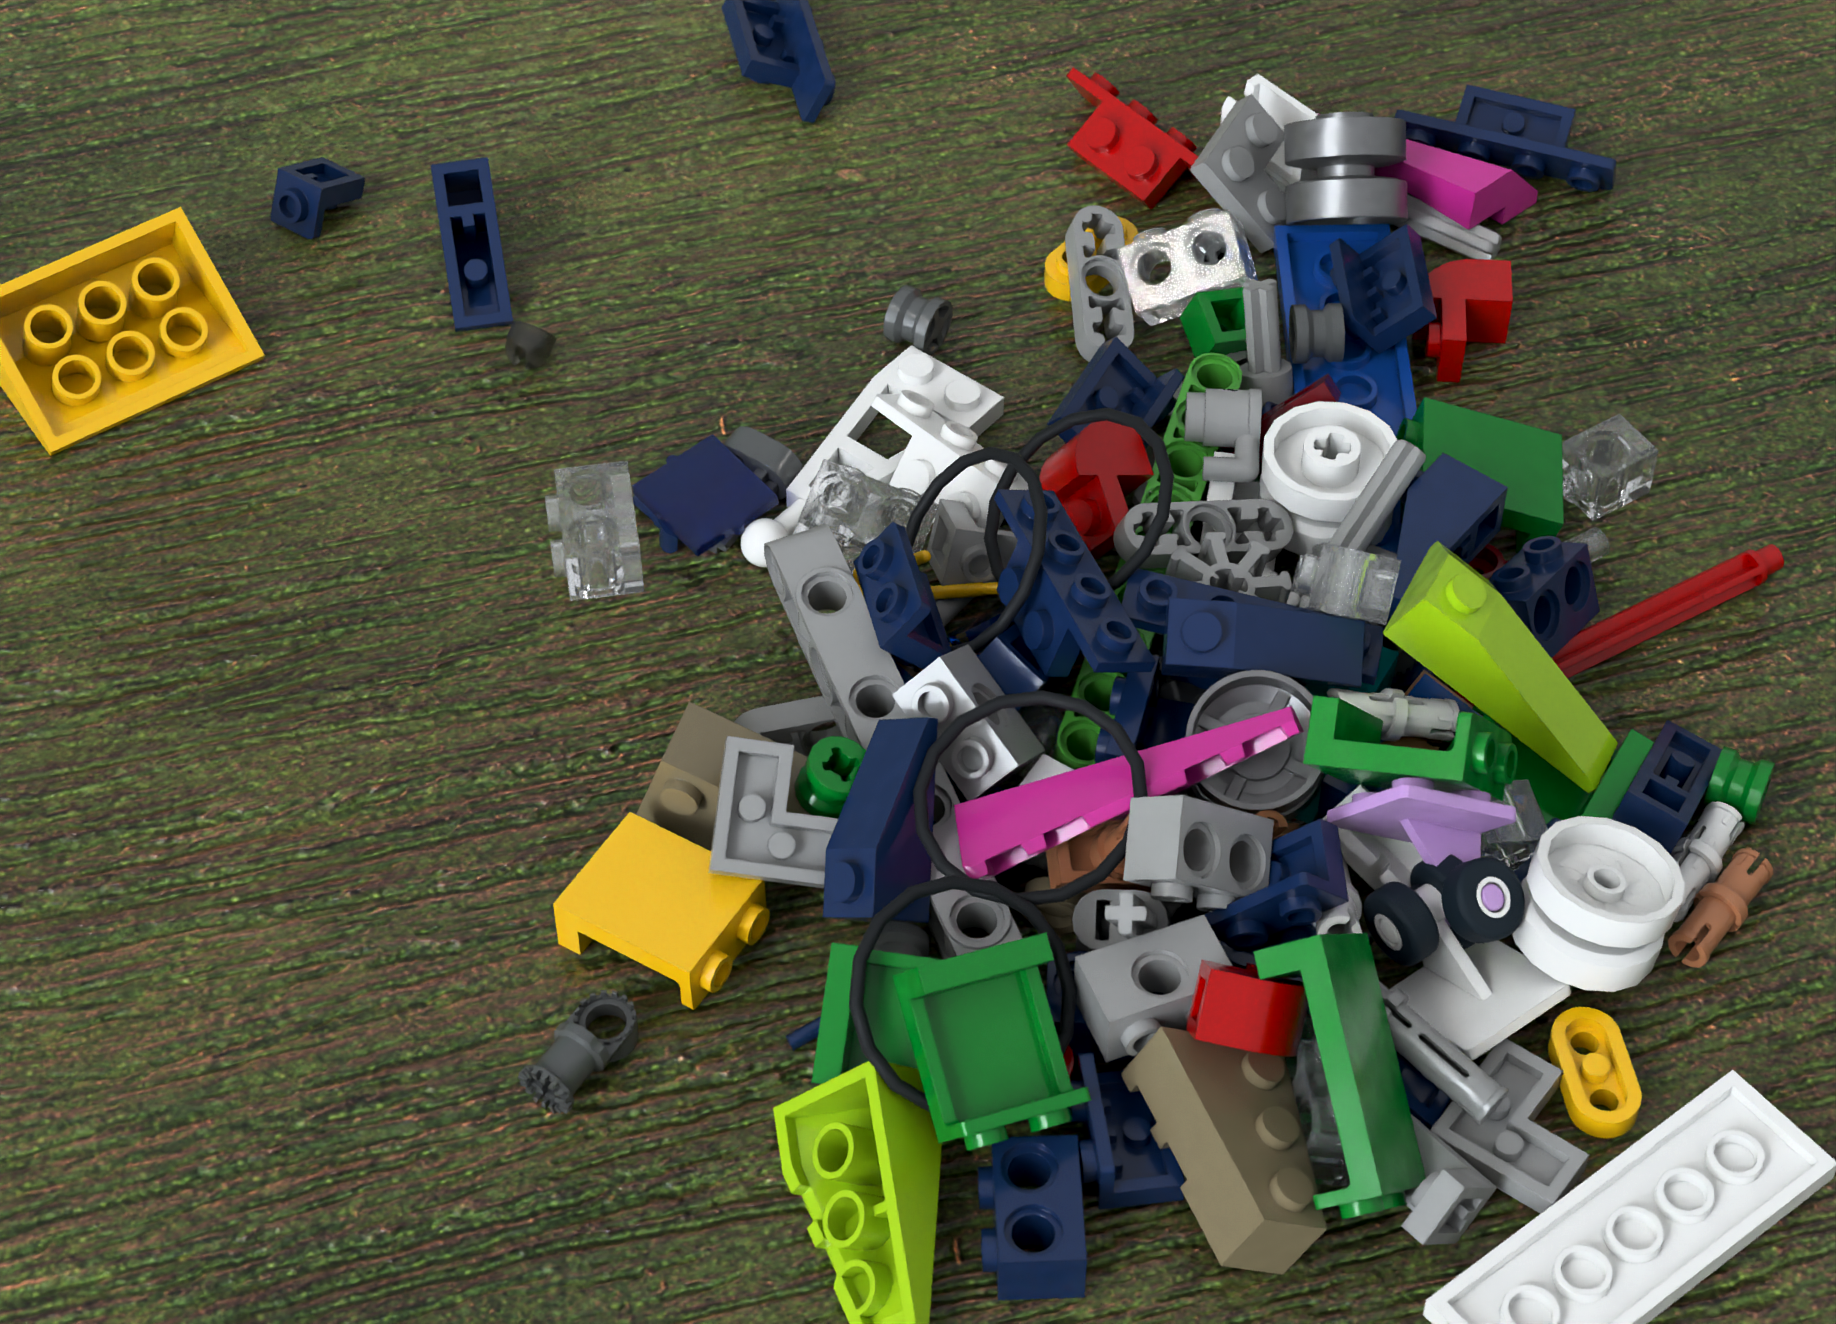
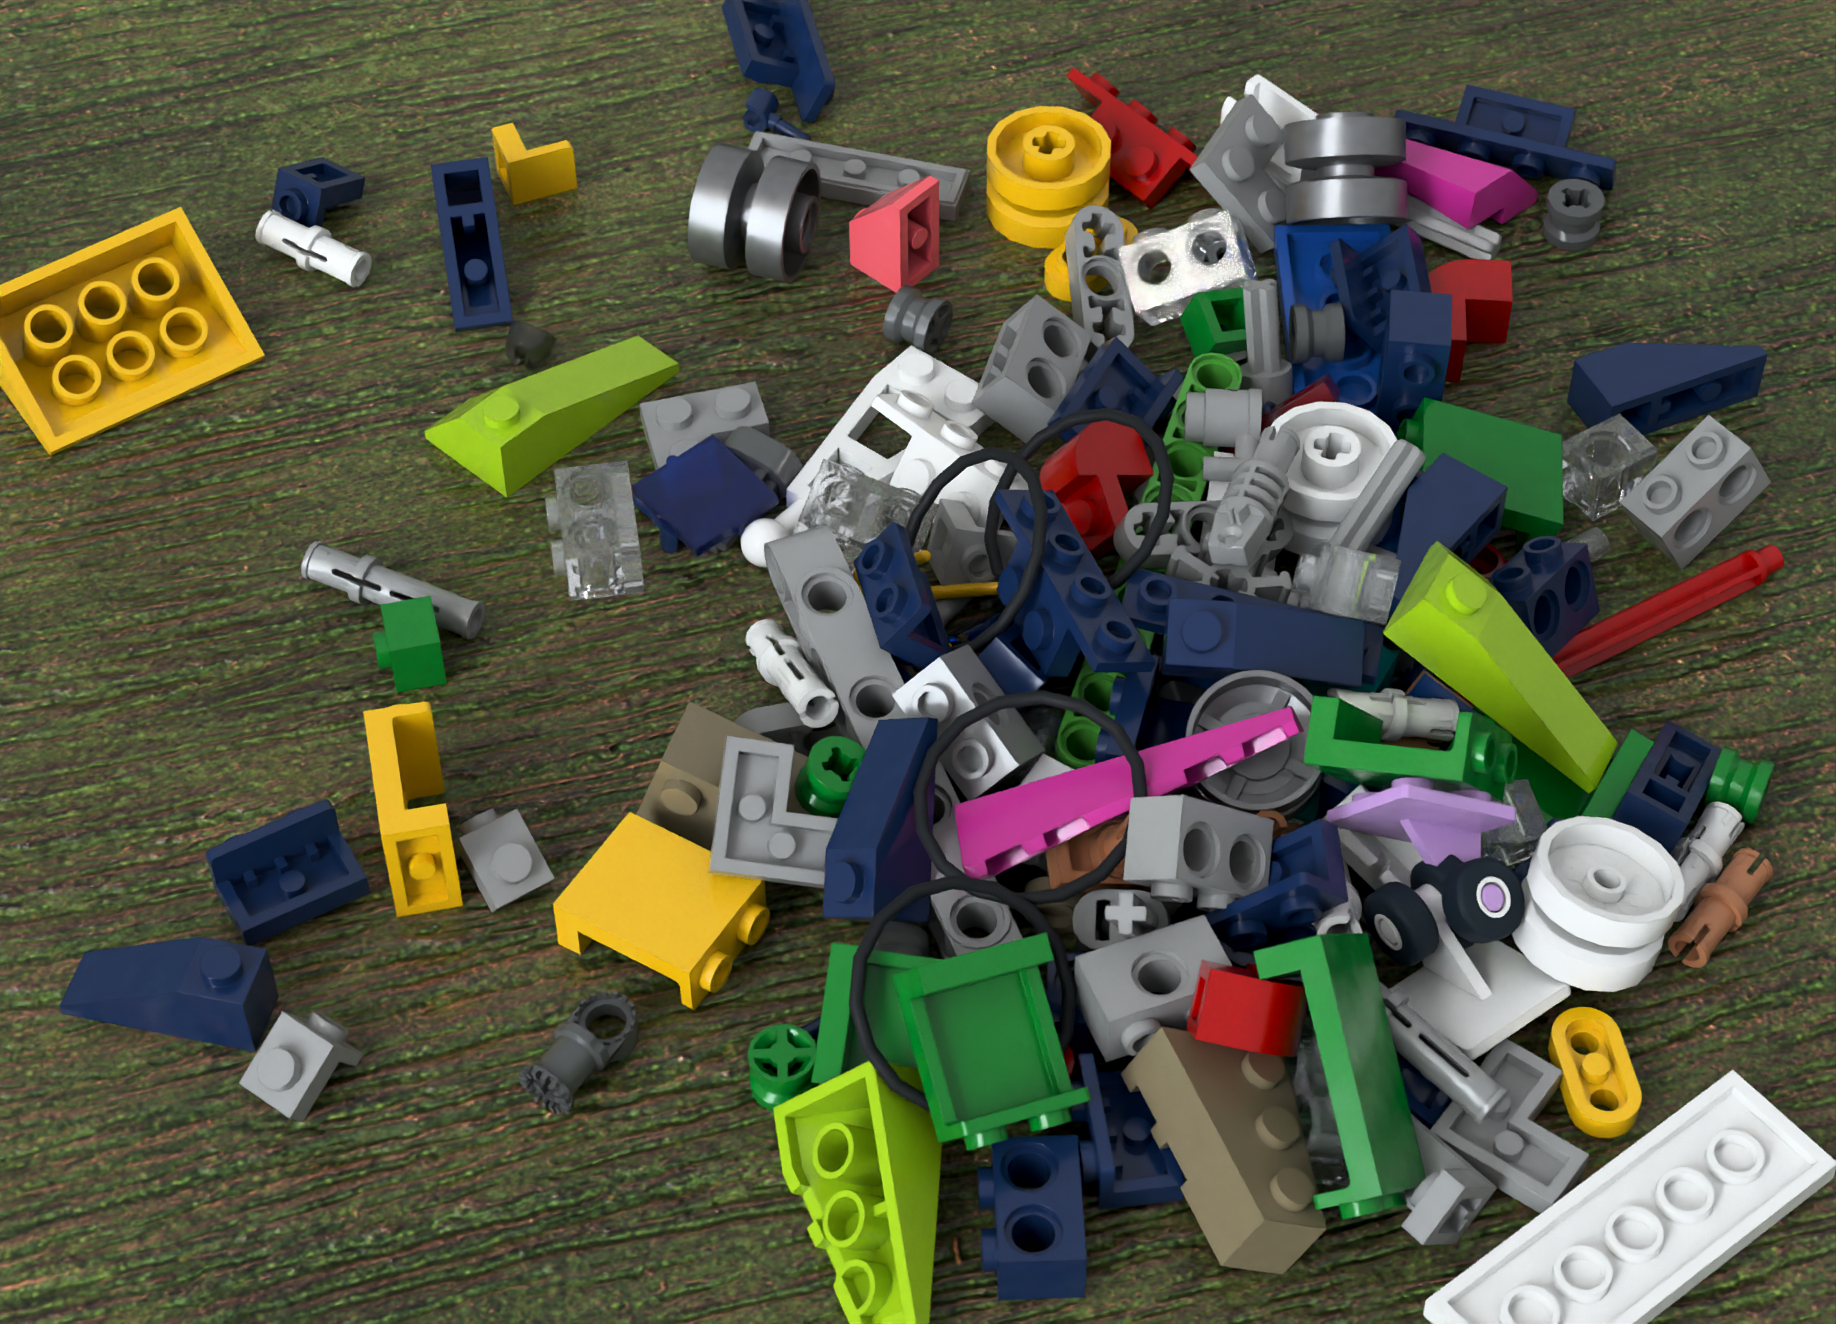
(178, 989): none -> dark blue slope
(286, 872): none -> dark blue bracket
(298, 1062): none -> light grey bracket
(313, 248): none -> white pin
(368, 580): none -> light grey pin
(410, 644): none -> green plate
(417, 839): none -> yellow panel
(502, 857): none -> light grey bracket
(535, 171): none -> yellow panel
(539, 419): none -> lime wedge
(685, 420): none -> light grey plate
(754, 212): none -> flat silver wheel
(762, 114): none -> dark blue hand
(771, 1056): none -> green wheel
(788, 669): none -> white pin
(866, 175): none -> light grey tile
(898, 235): none -> coral slope
(1031, 368): none -> light grey brick
(1044, 171): none -> yellow wheel
(1253, 499): none -> light grey hinge
(1413, 353): none -> dark blue brick
(1573, 214): none -> dark grey wheel
(1663, 382): none -> dark blue slope
(1695, 491): none -> light grey brick

